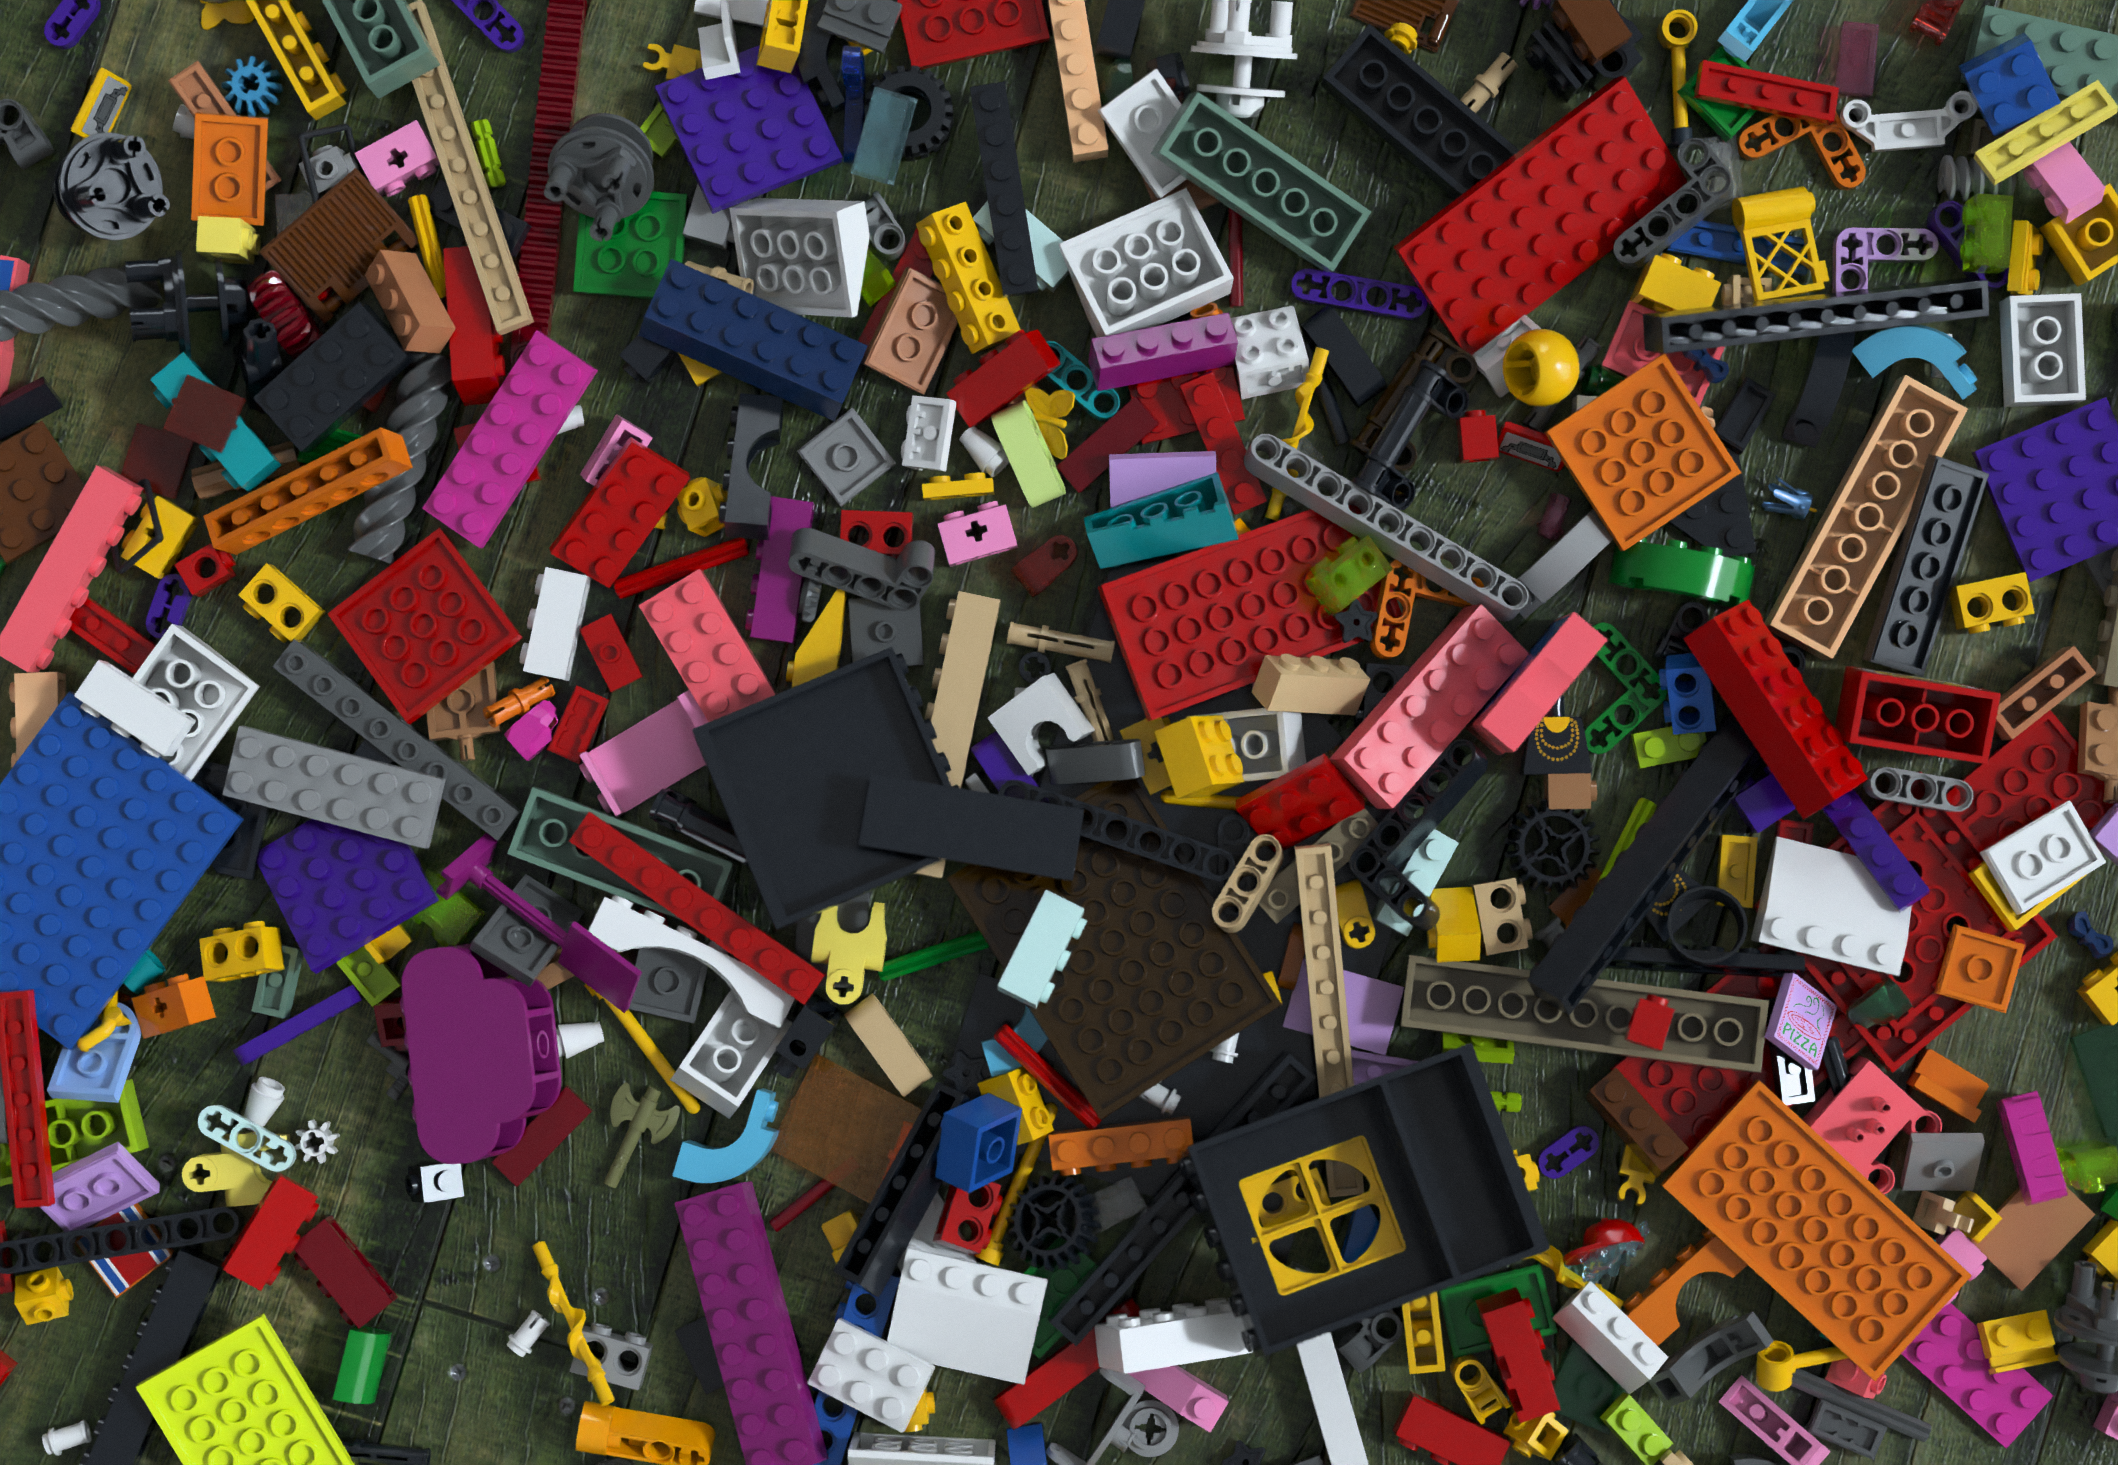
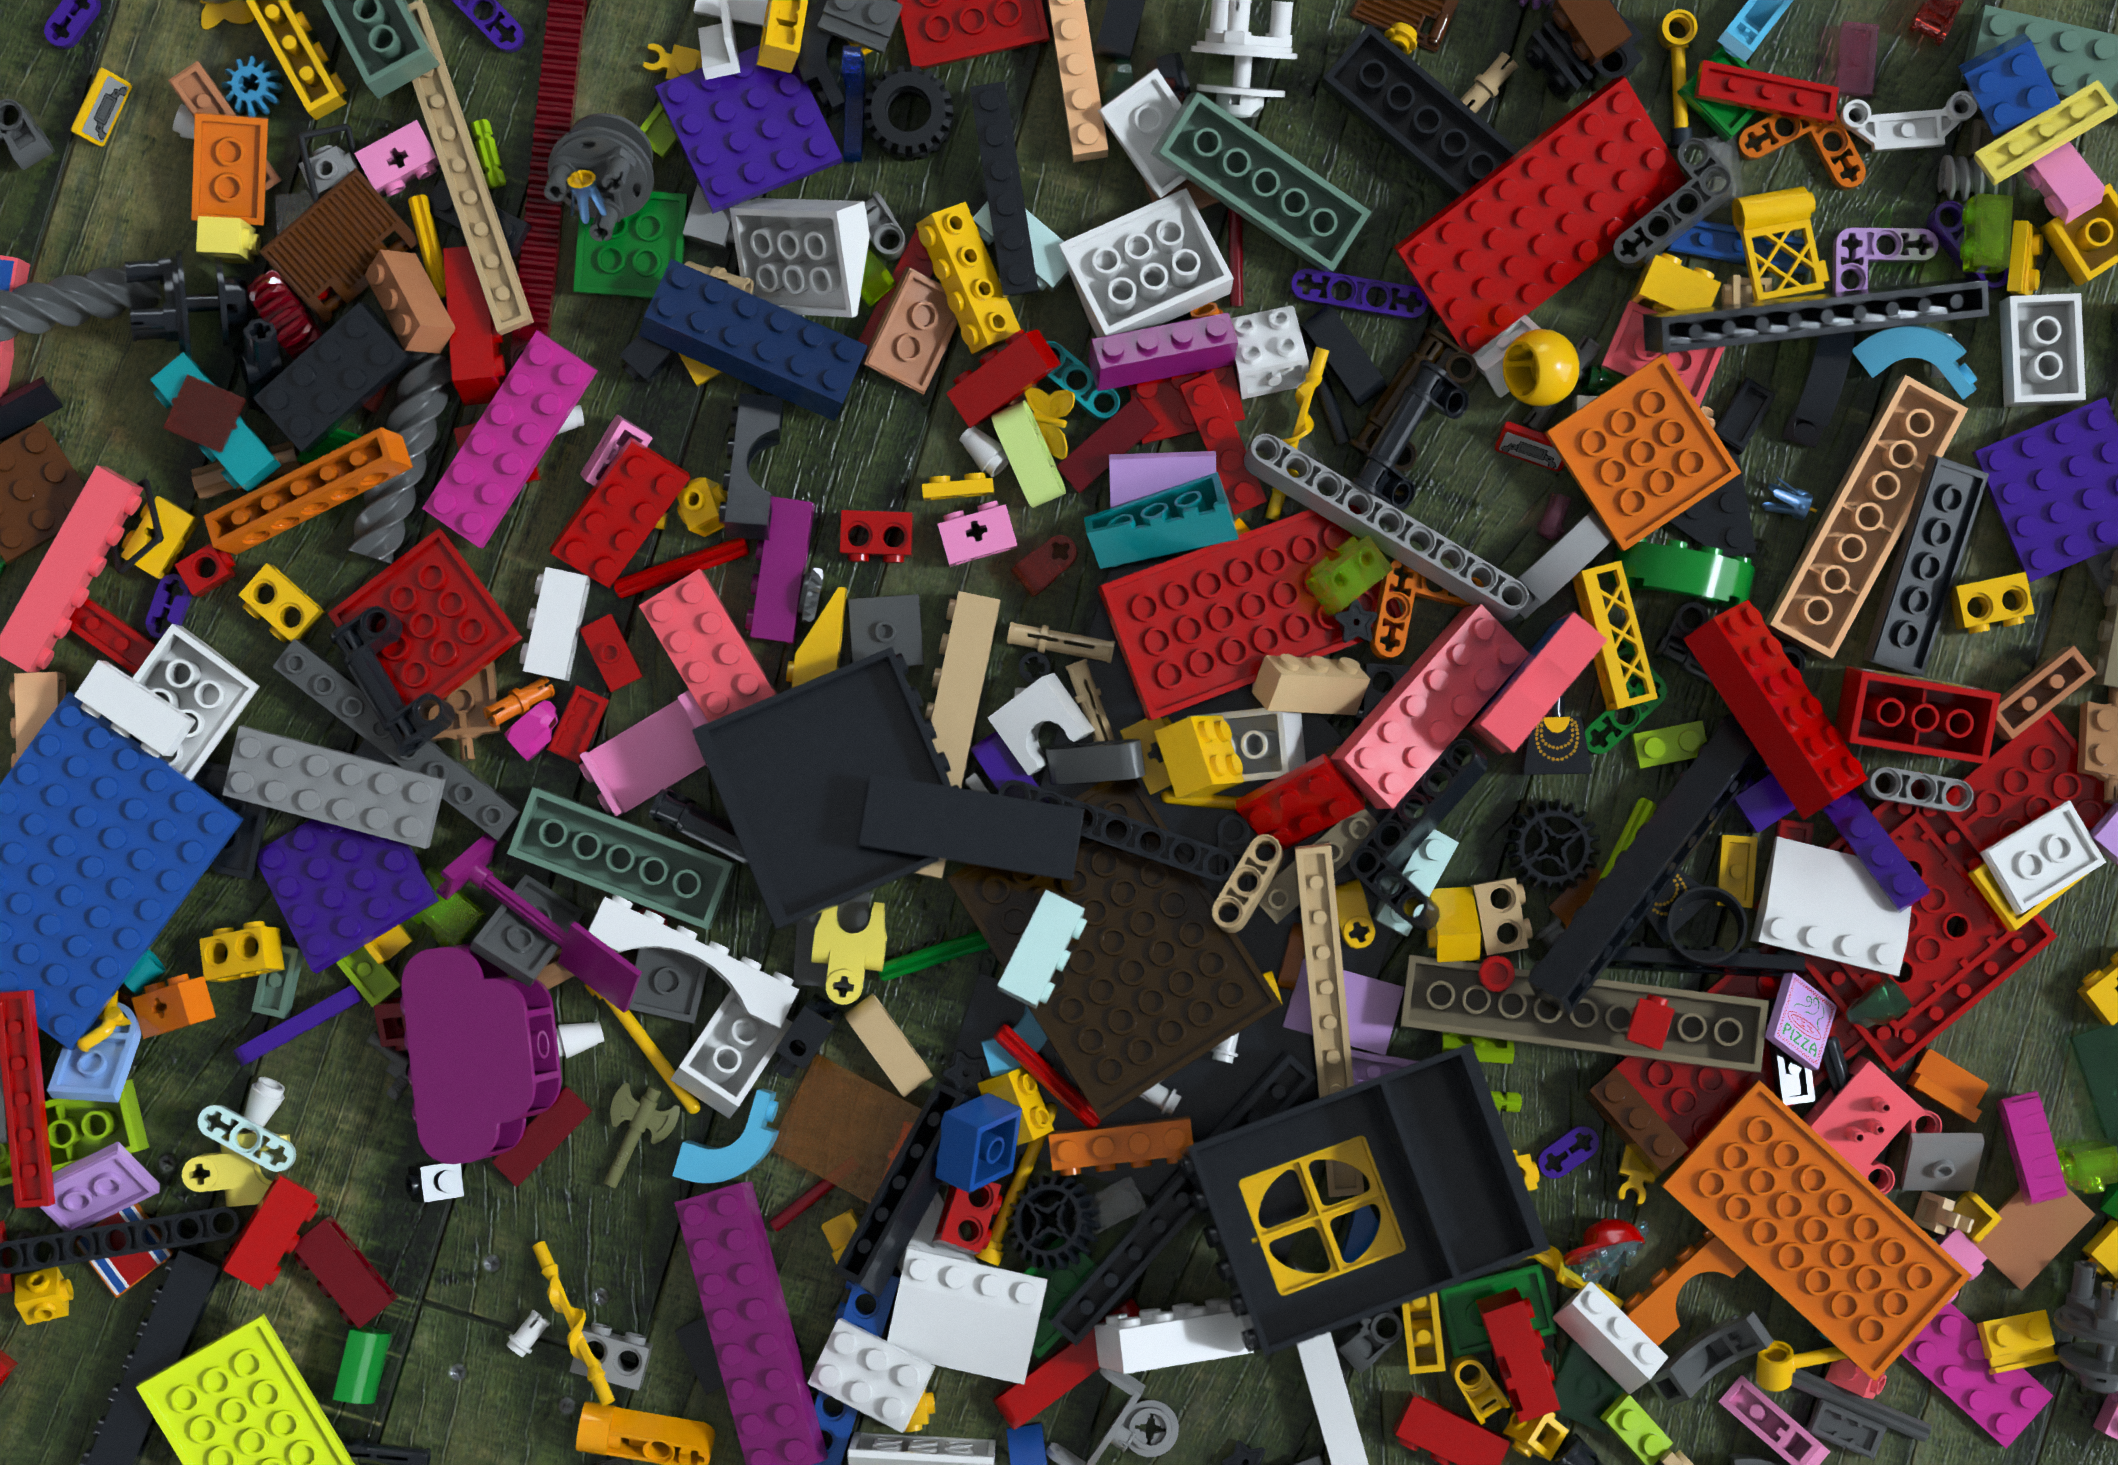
(66, 1437): white pin -> none
(109, 186): black piece -> none
(157, 457): clear red piece -> none
(314, 1130): white gear -> none
(408, 723): none -> black piece
(584, 185): none -> flat silver piece
(697, 907): red plate -> none
(846, 457): light grey tile -> none
(862, 571): dark grey beam -> none
(884, 136): clear light blue piece -> none
(928, 433): white bracket -> none
(1184, 1394): bright pink slope -> none
(1292, 1204): yellow brick -> none
(1477, 437): red brick -> none
(1496, 973): none -> red tile
(1569, 790): medium nougat brick -> none
(1606, 660): none -> yellow fence
(1694, 693): blue brick -> none
(1713, 369): dark blue piece -> none
(1979, 968): orange tile -> none
(2098, 944): dark blue piece -> none

